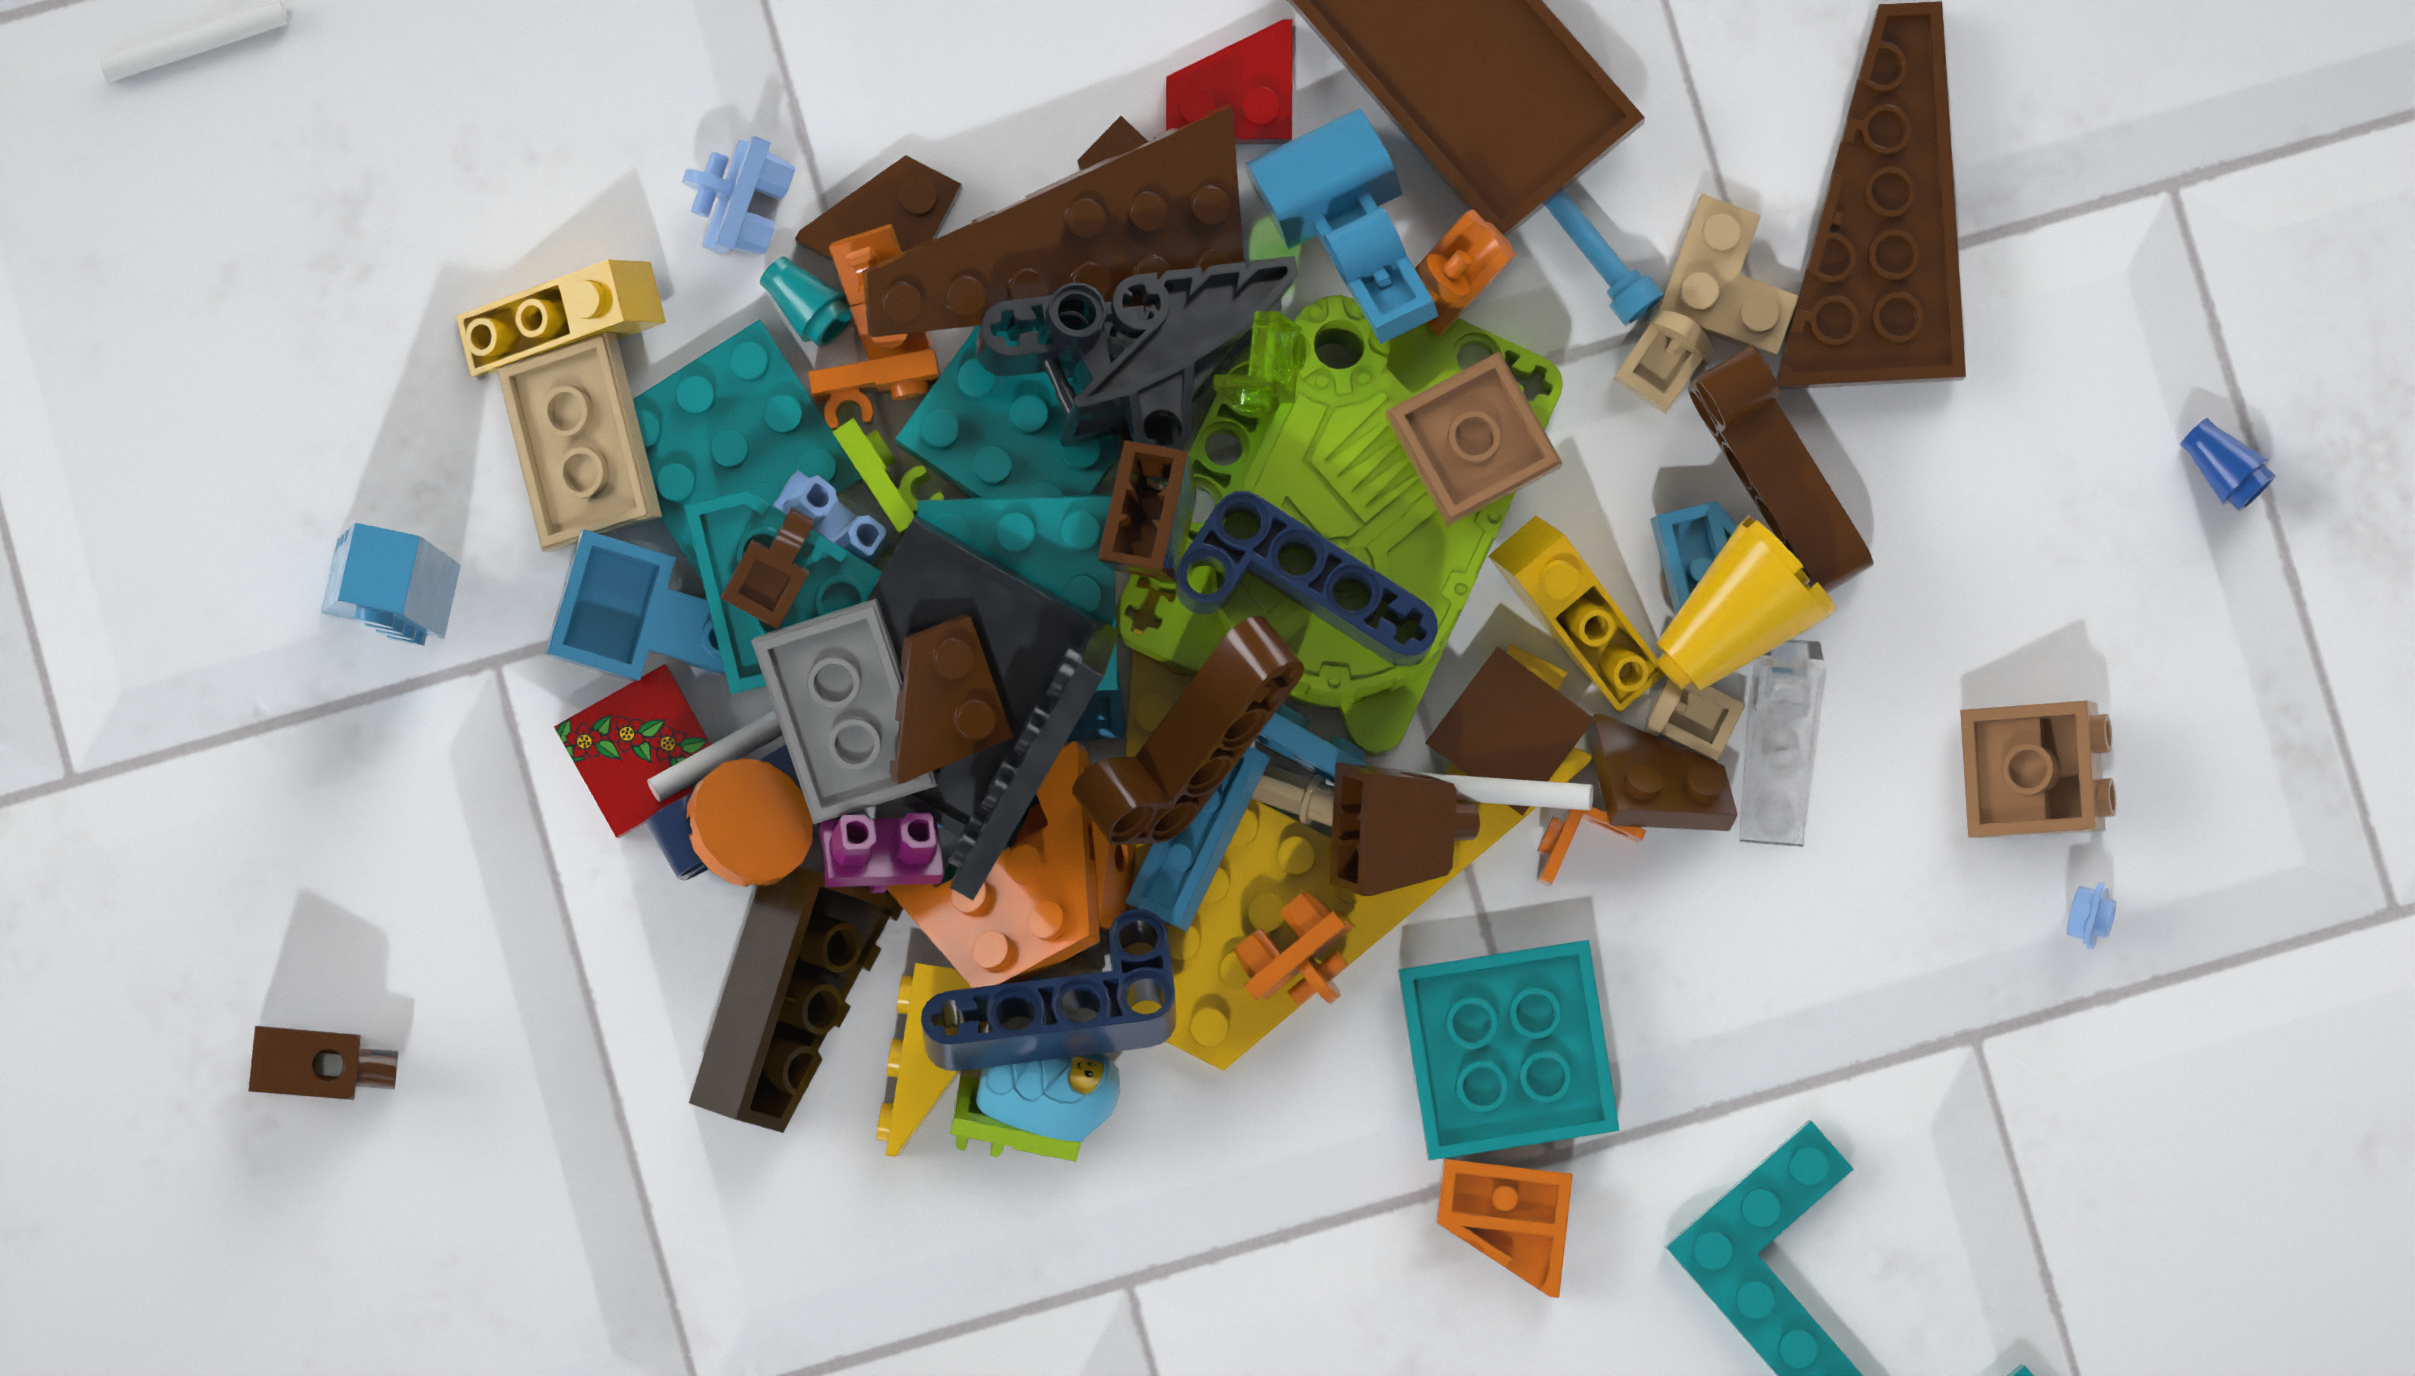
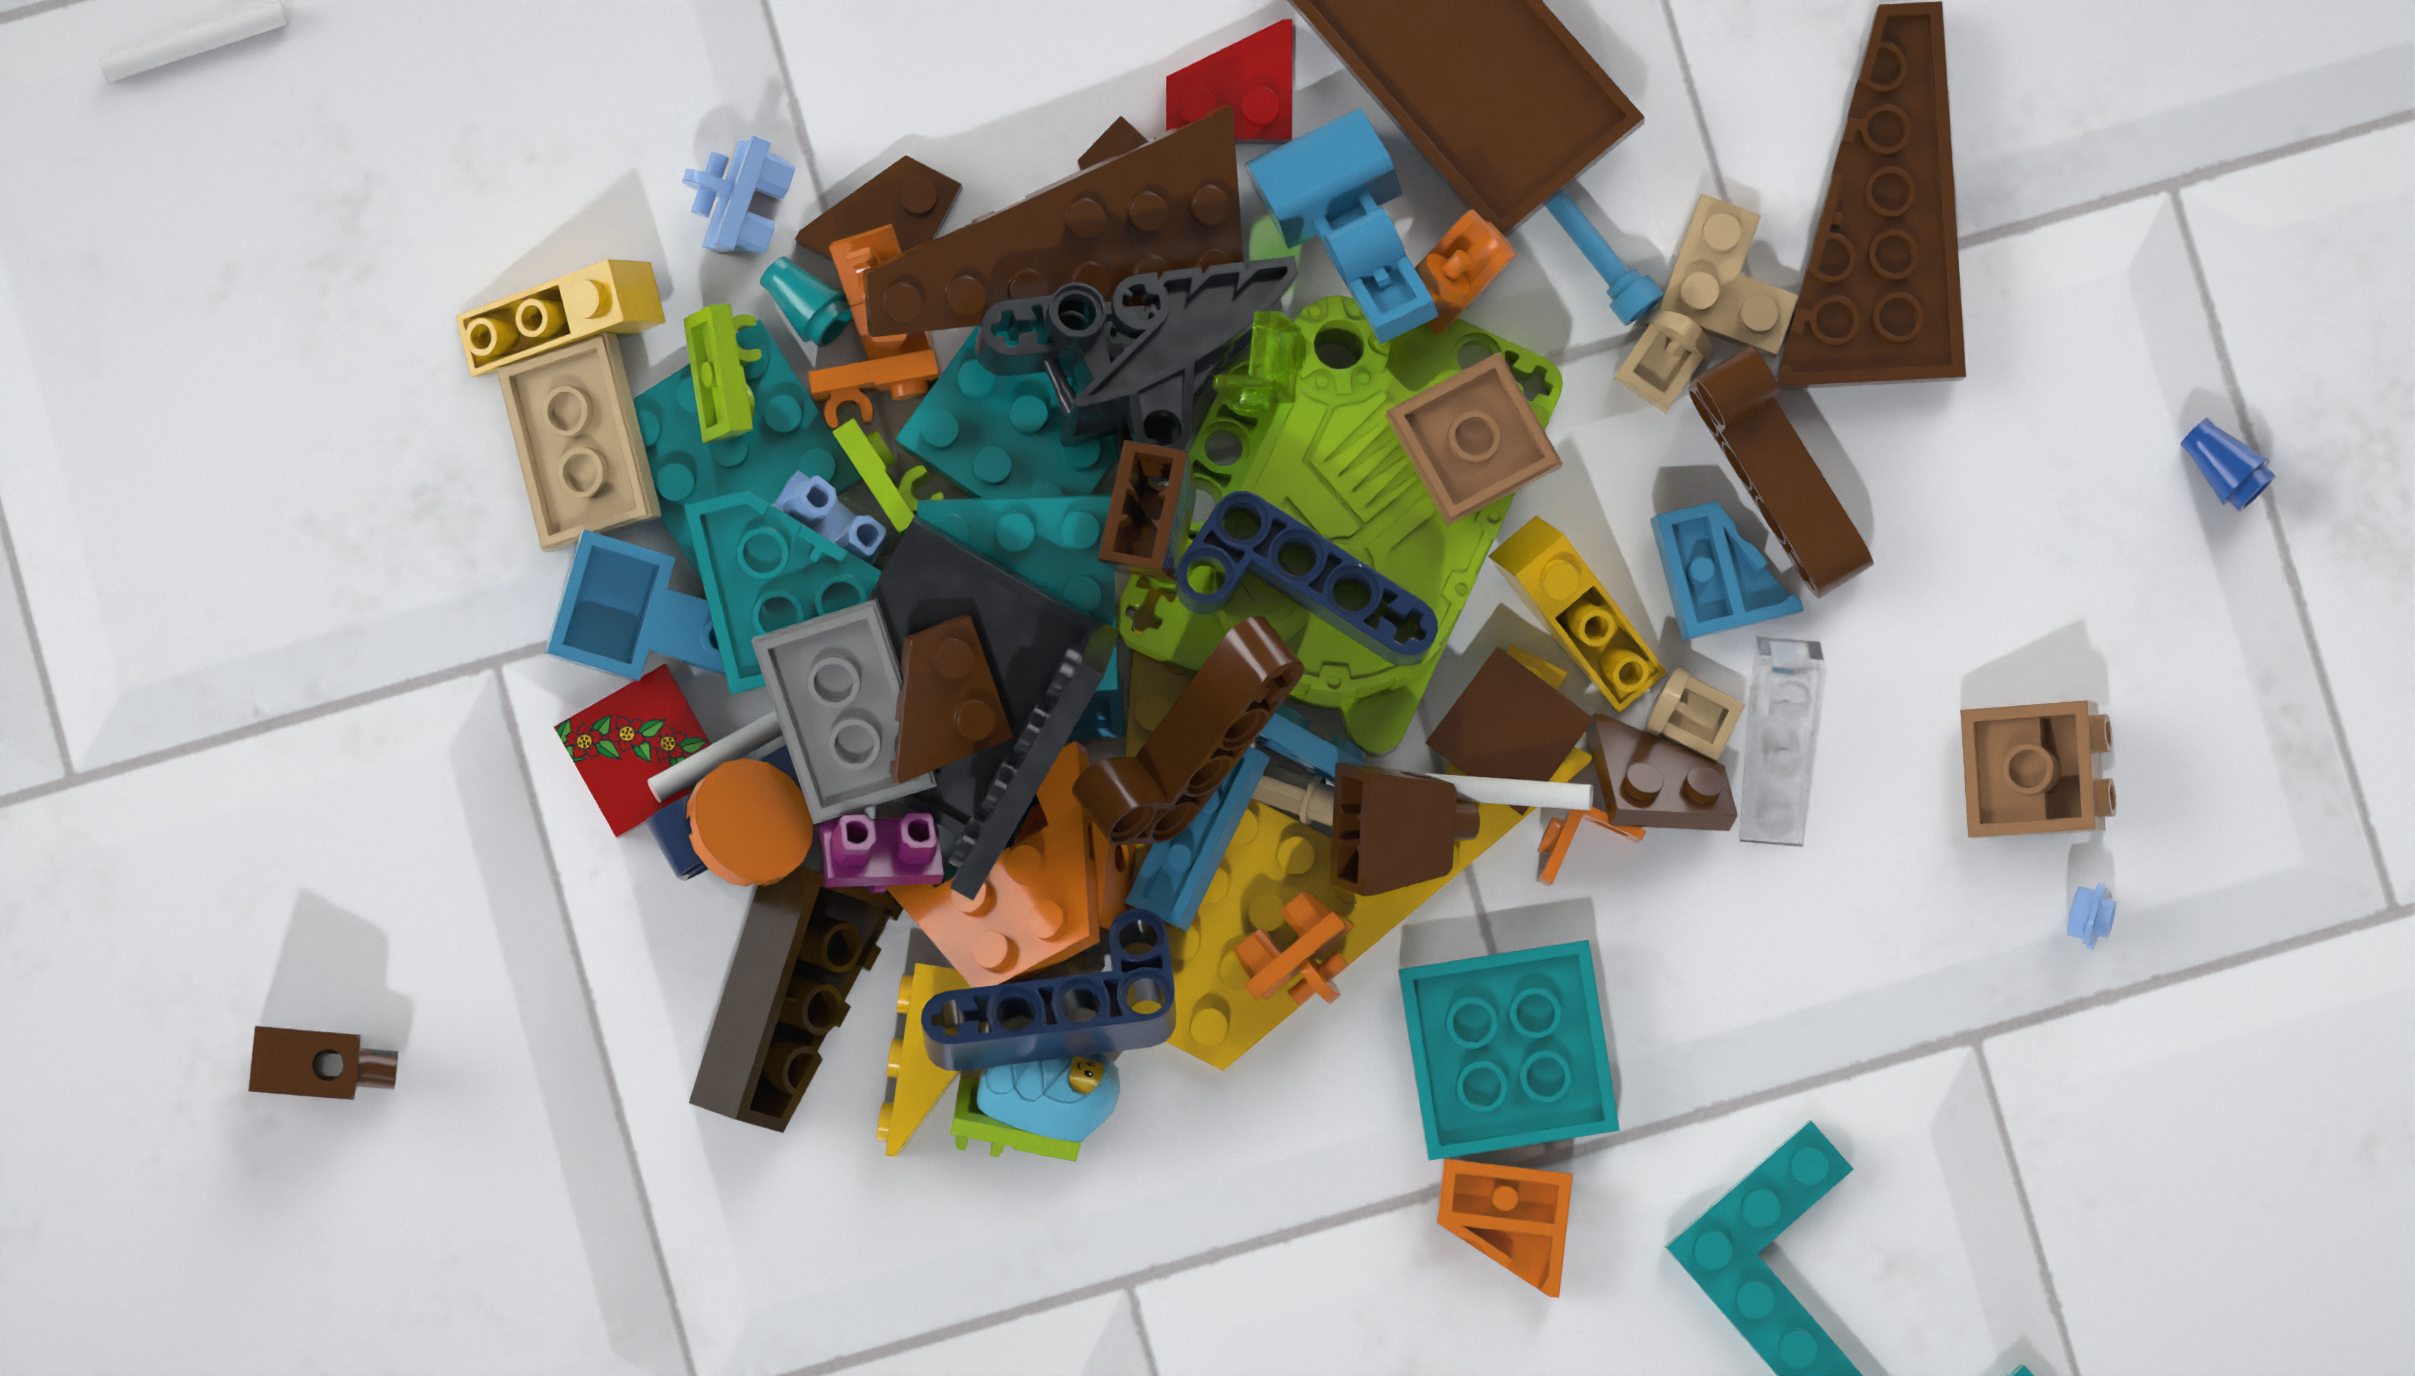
(391, 583): dark azure wedge -> none
(718, 374): none -> lime plate
(768, 577): reddish brown plate -> none
(1741, 609): yellow cone -> none

